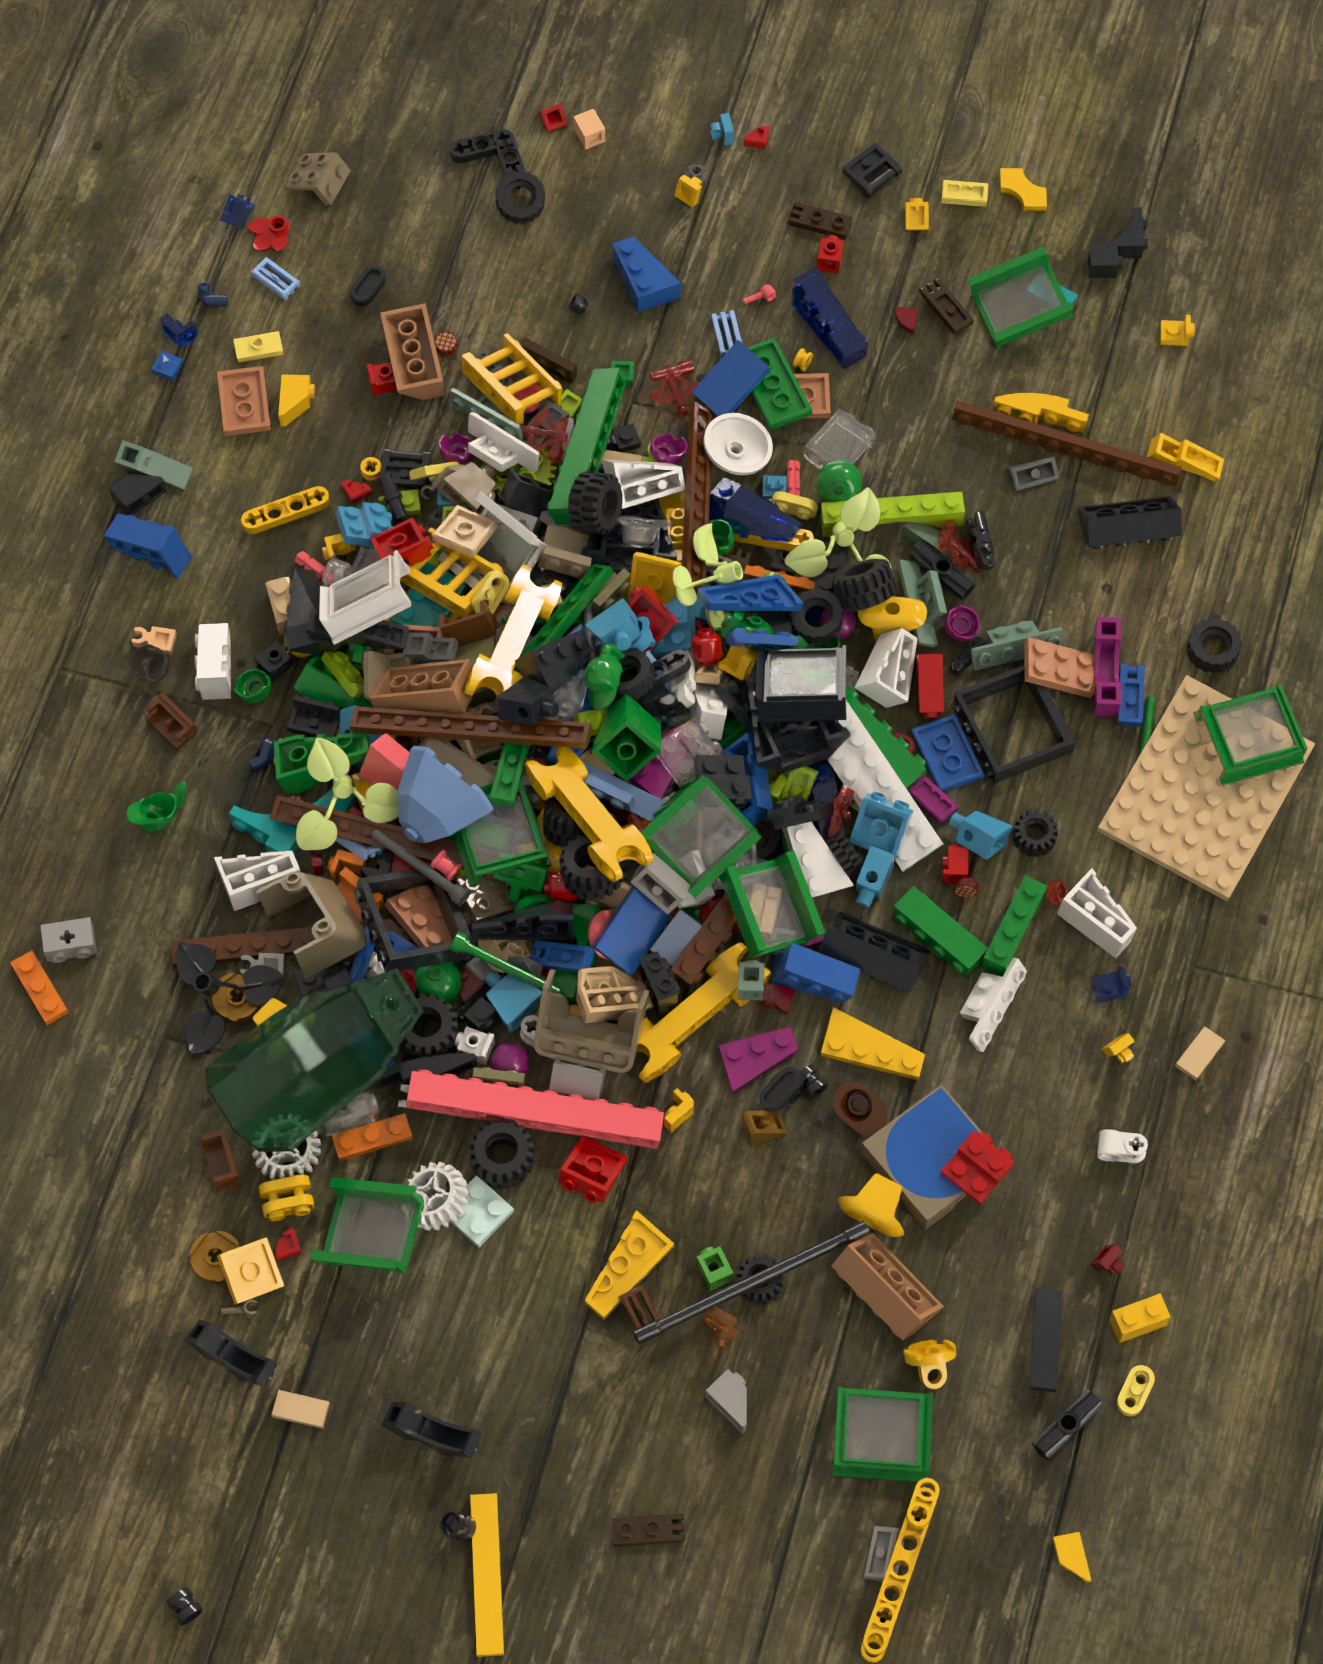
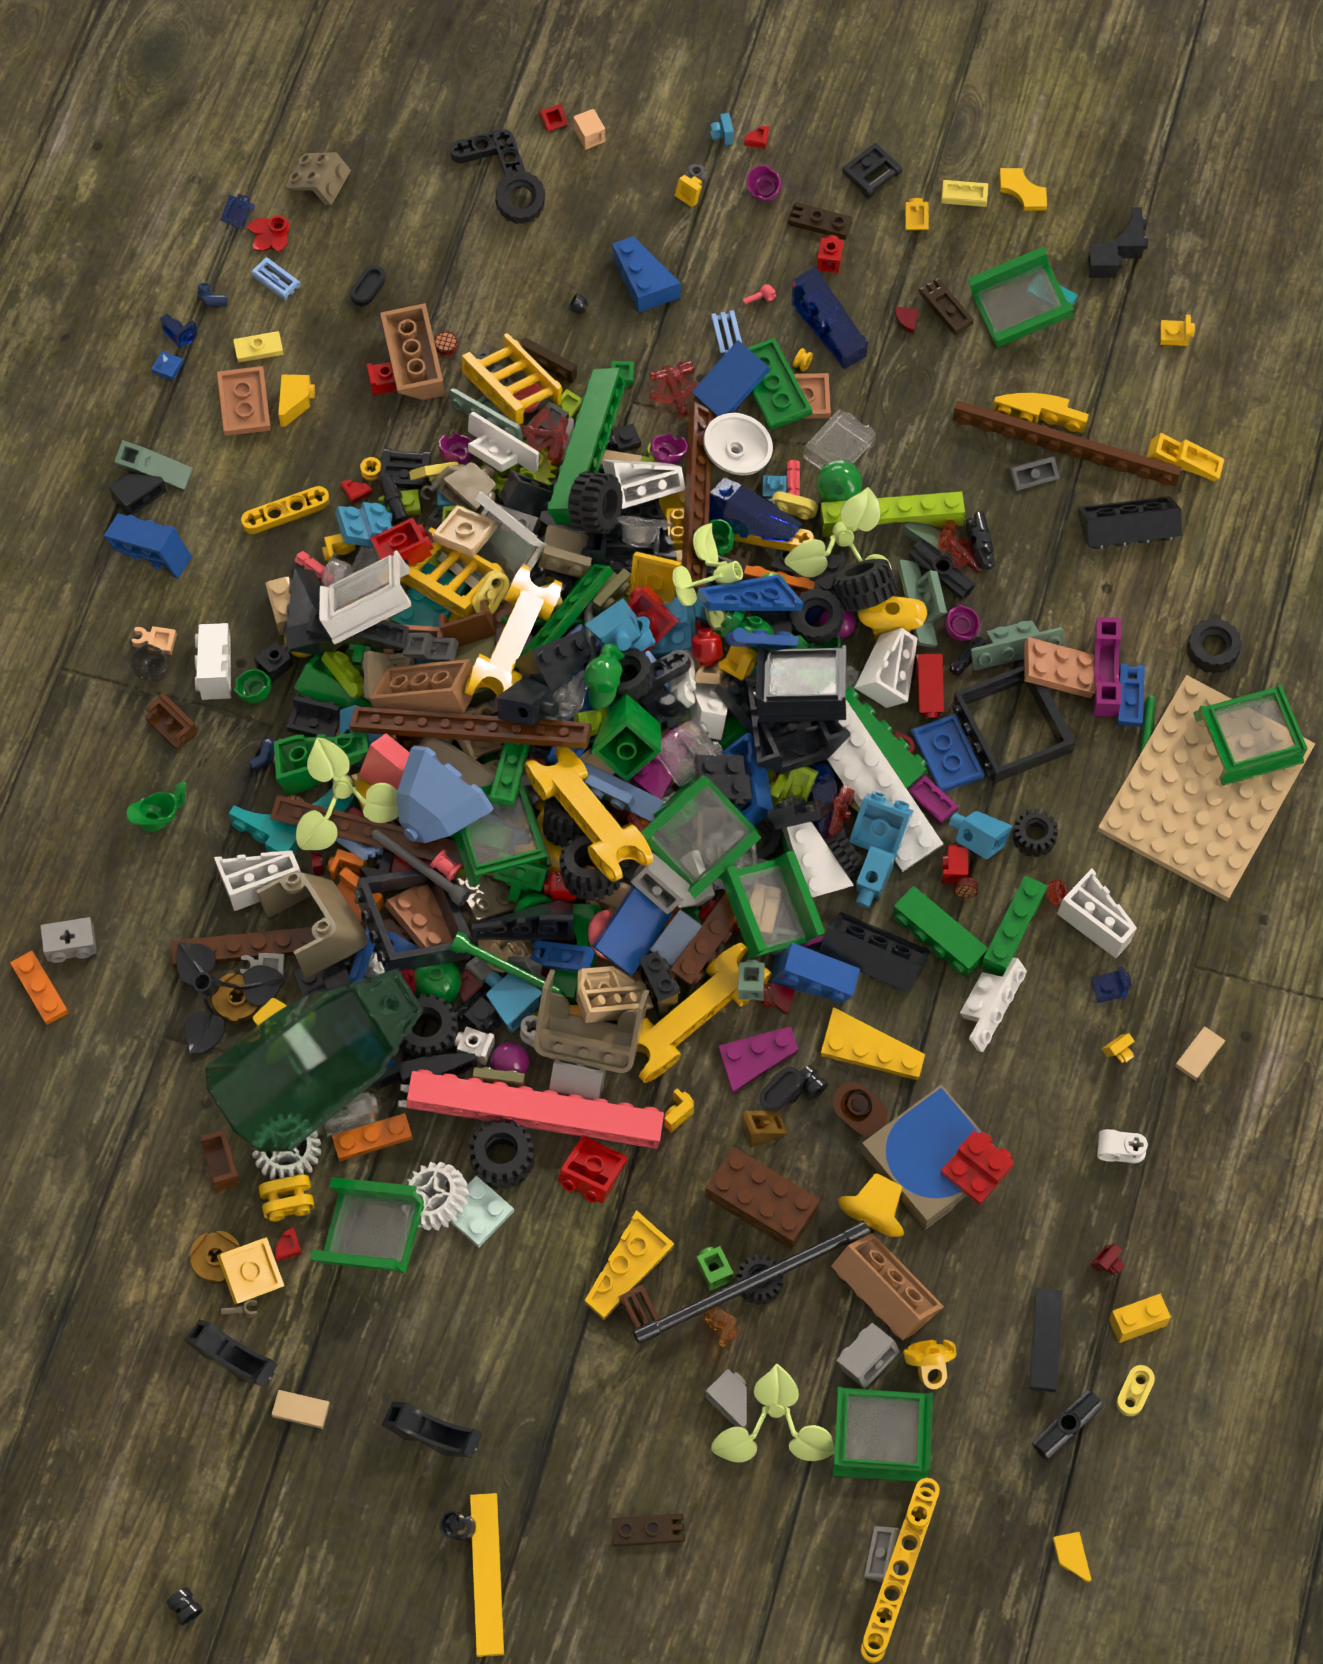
(762, 1198): none -> reddish brown piece
(763, 183): none -> magenta hair
(777, 1392): none -> yellowish green plant
(868, 1355): none -> light grey brick

